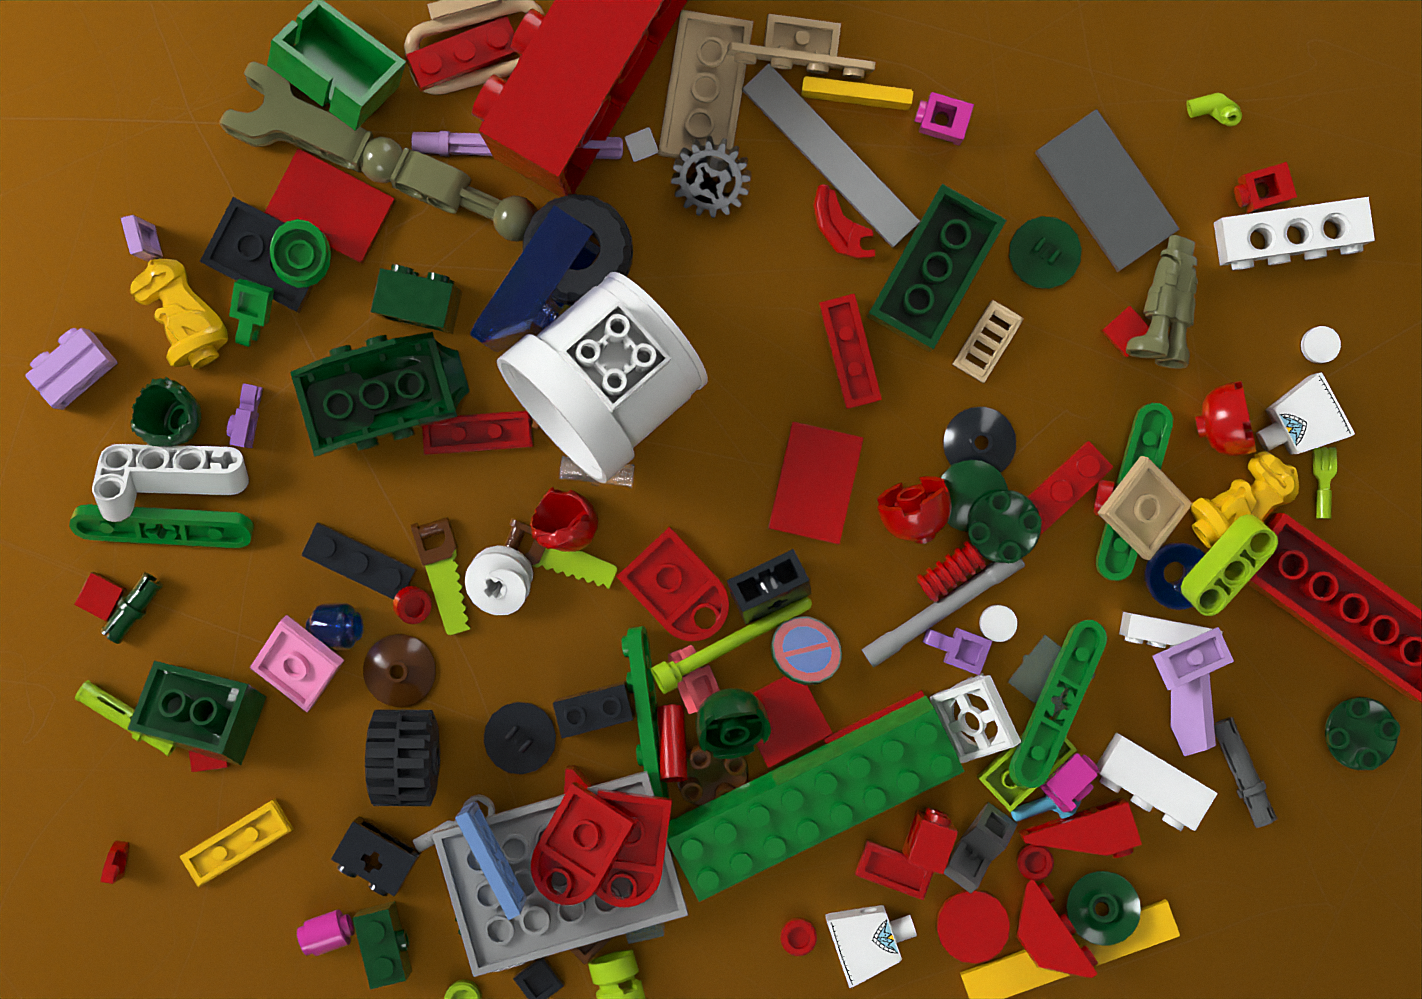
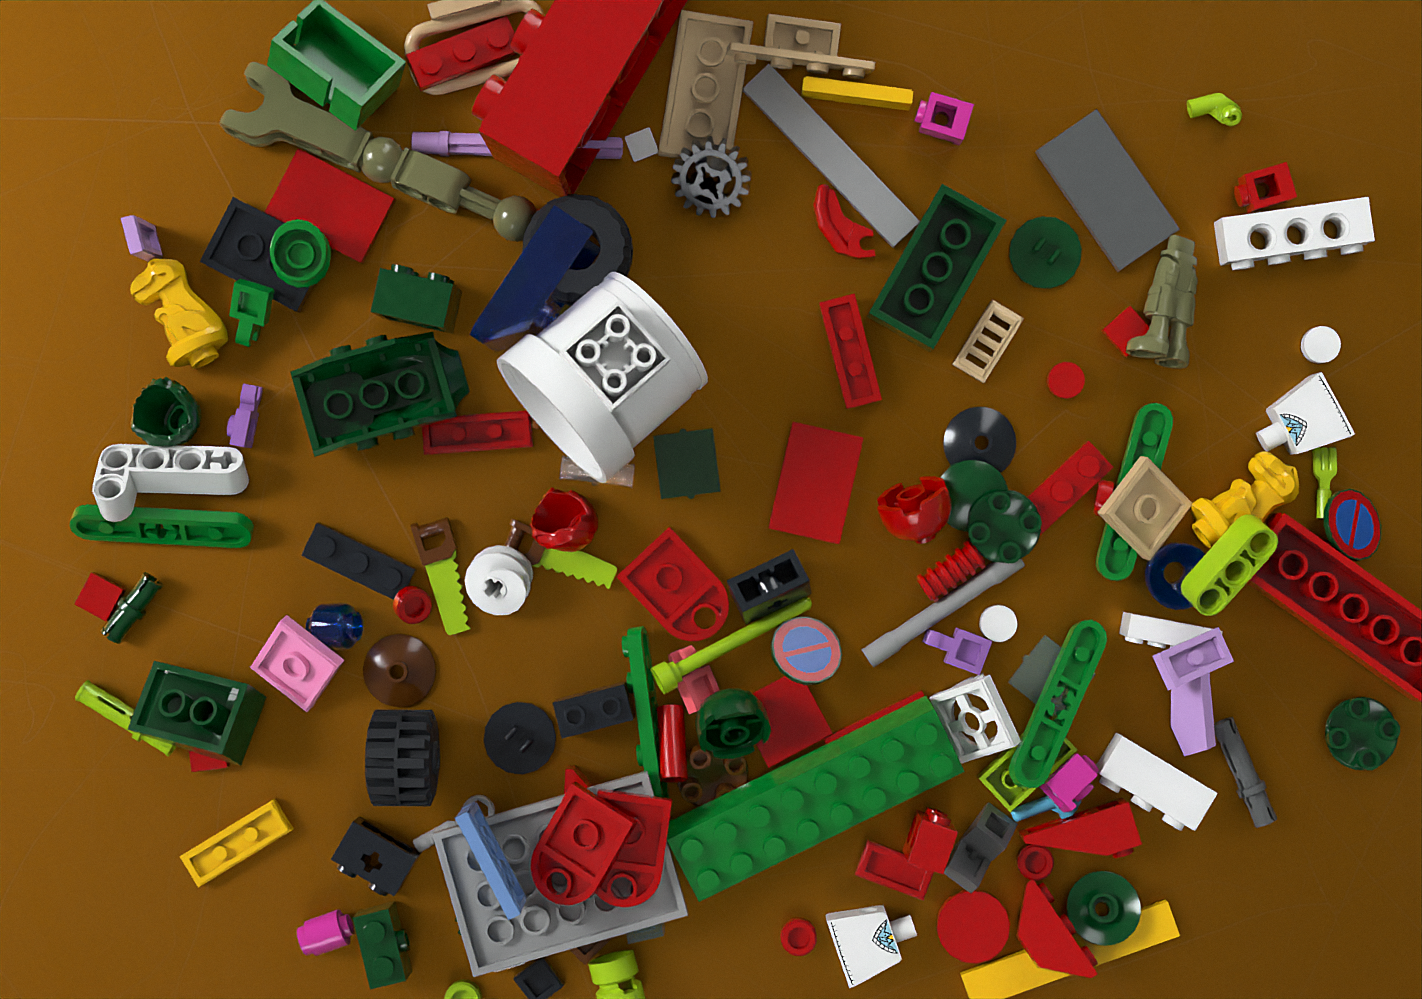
(70, 367): lavender brick -> none
(115, 862): red tile -> none
(687, 463): none -> clear green piece
(1065, 380): none -> red tile
(1227, 421): red cylinder -> none
(1352, 524): none -> piece

